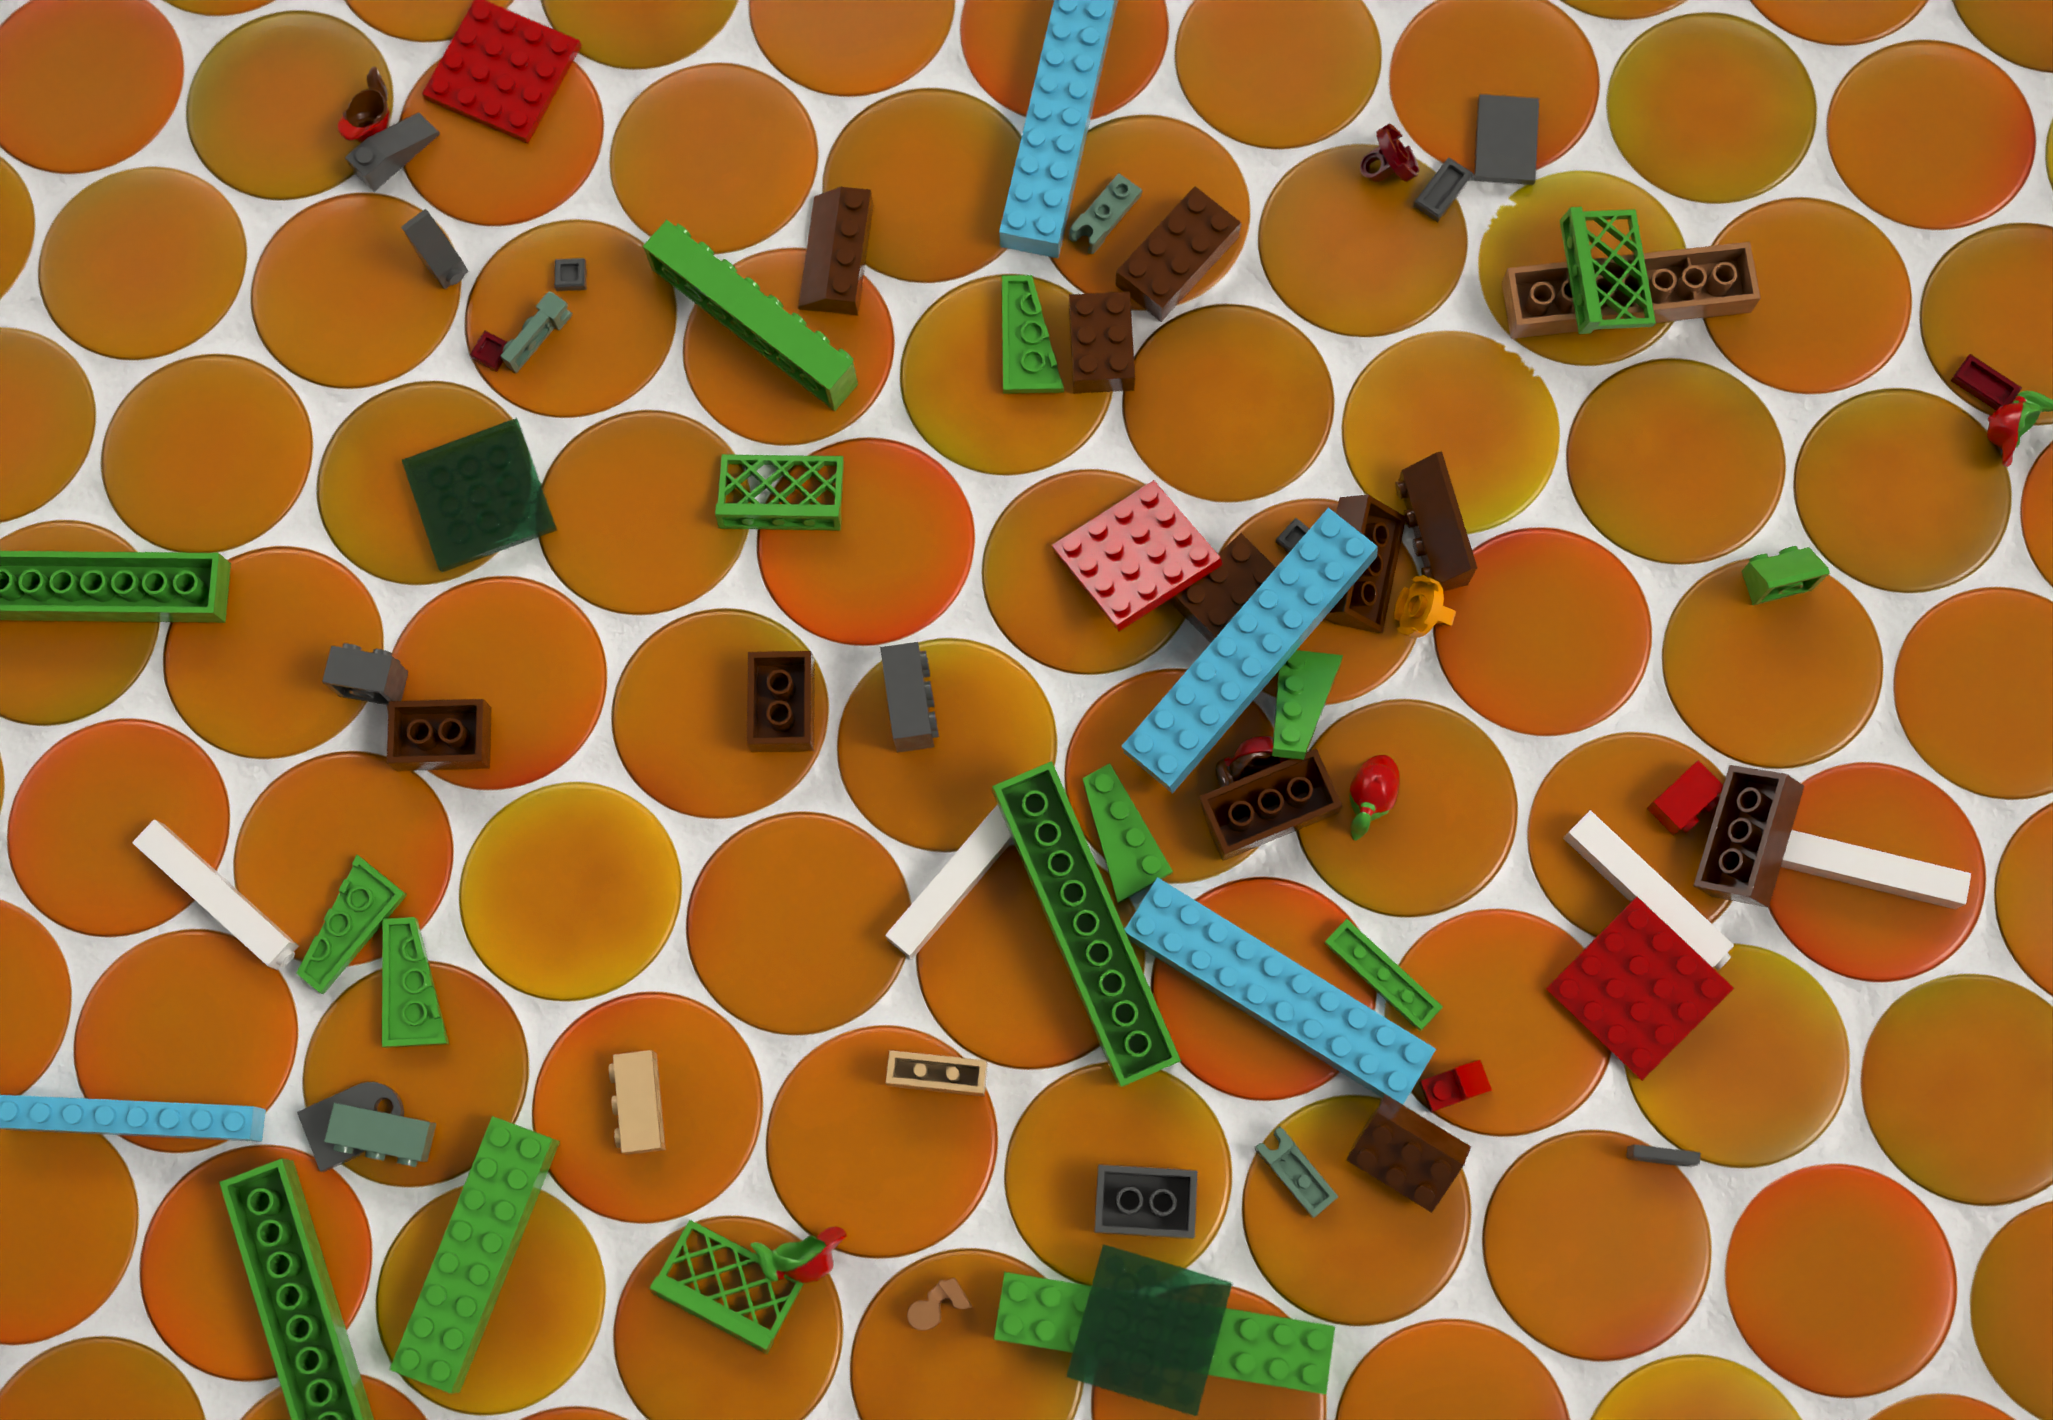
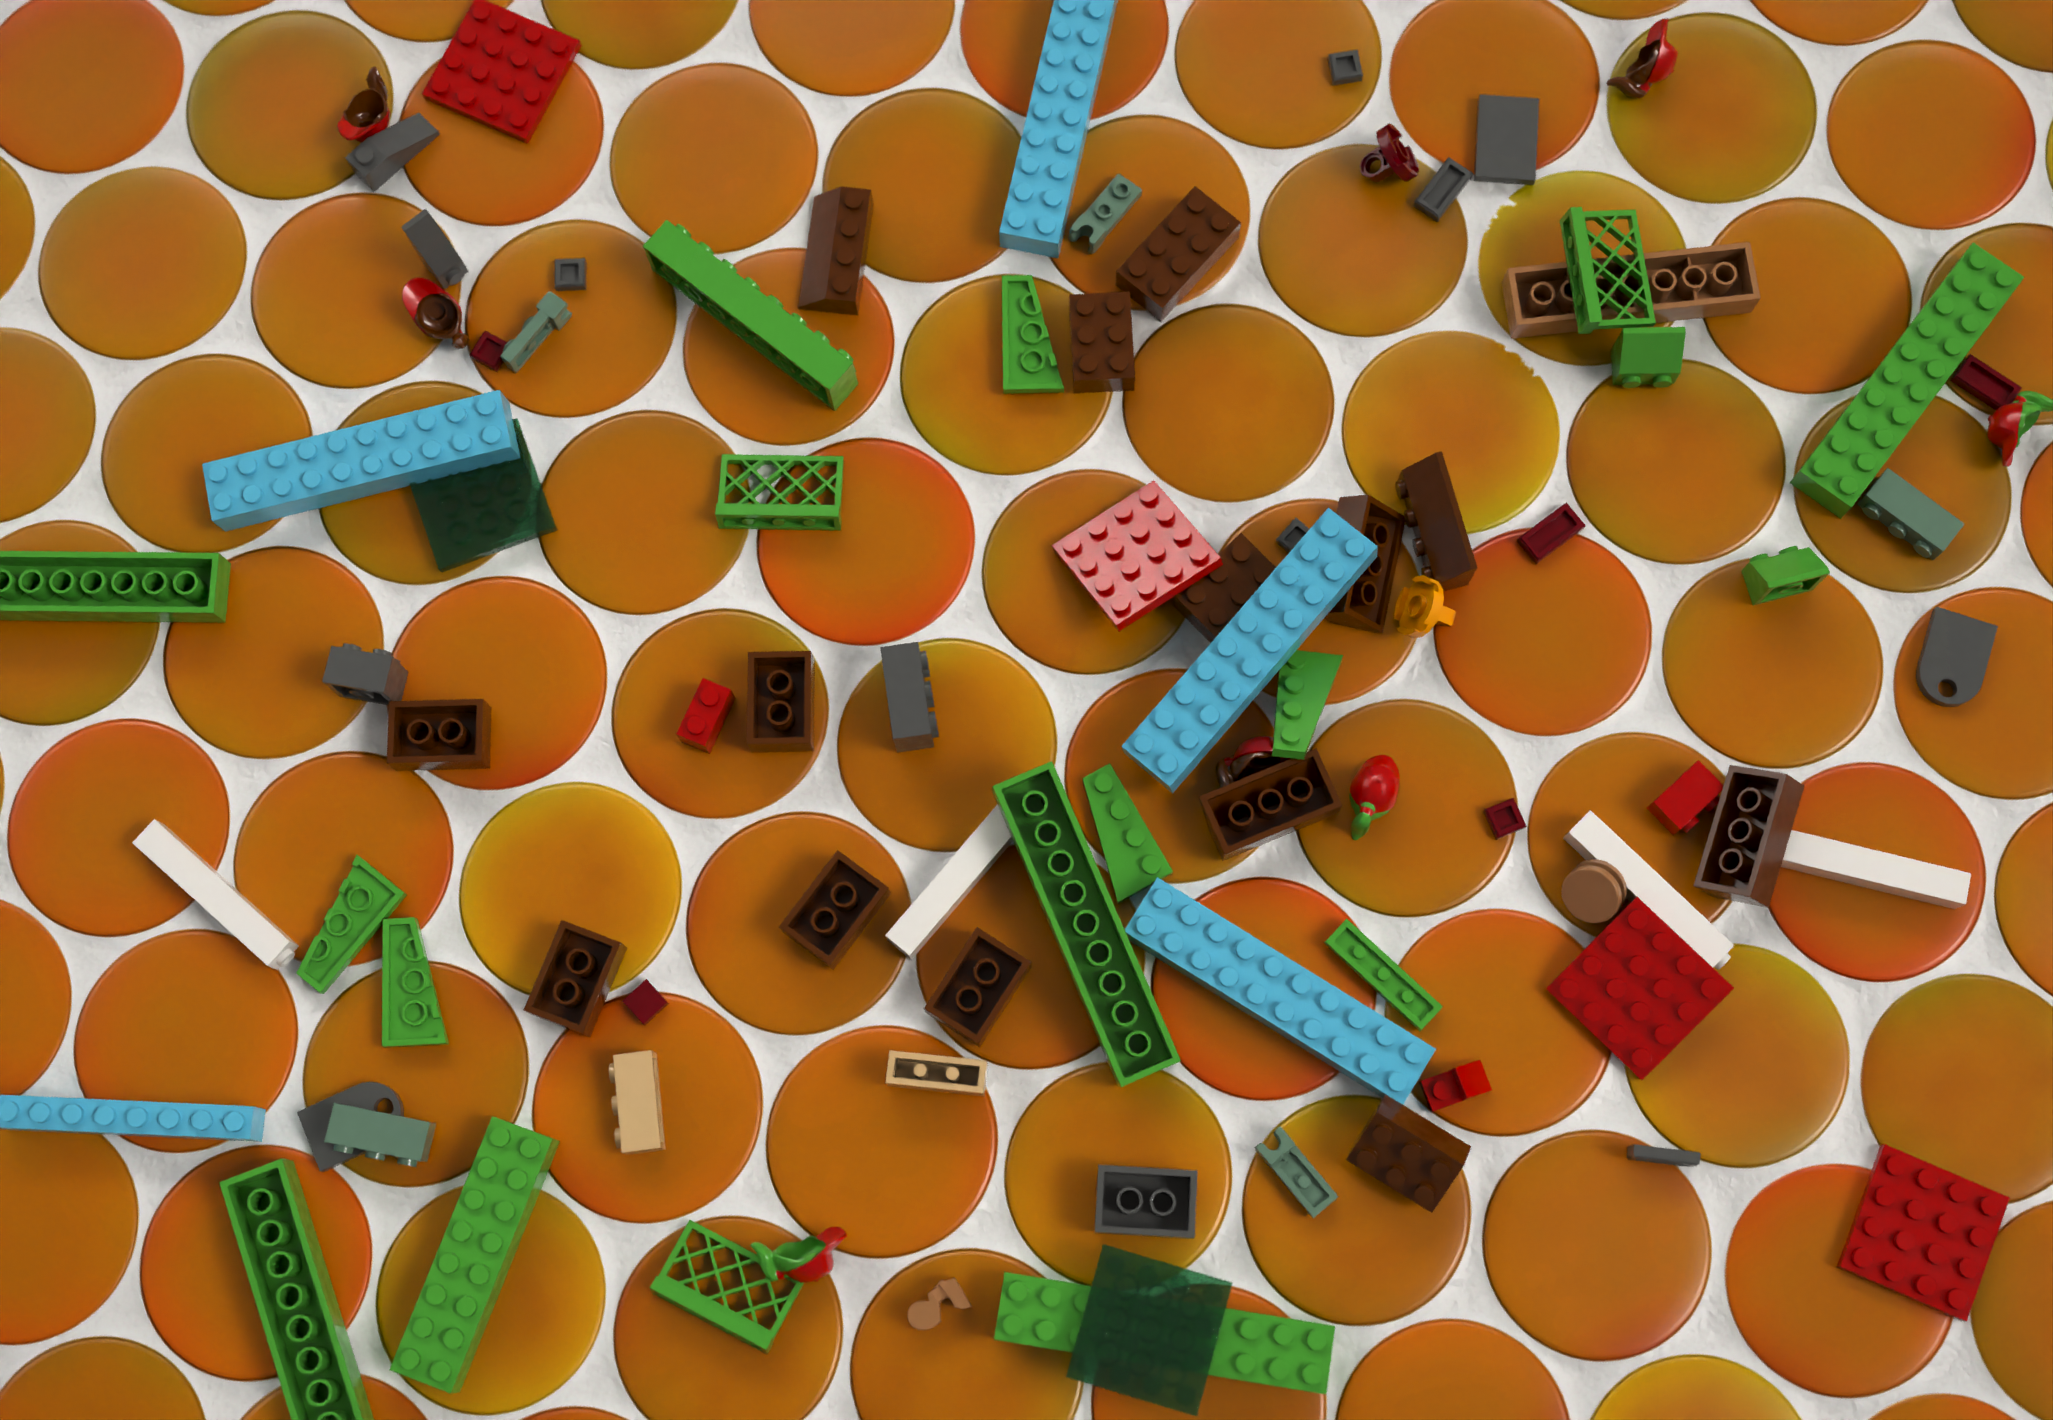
(360, 460): none -> medium azure brick
(434, 311): none -> reddish brown hair
(575, 978): none -> reddish brown brick
(645, 1002): none -> dark red tile
(706, 715): none -> red brick
(835, 909): none -> reddish brown brick
(978, 987): none -> reddish brown brick
(1345, 67): none -> dark grey tile
(1504, 818): none -> dark red tile
(1551, 533): none -> dark red tile
(1594, 891): none -> medium nougat head
(1647, 356): none -> bright green slope
(1652, 66): none -> hair
(1906, 380): none -> bright green brick
(1910, 514): none -> sand green brick
(1923, 1232): none -> red plate
(1954, 653): none -> dark grey tile

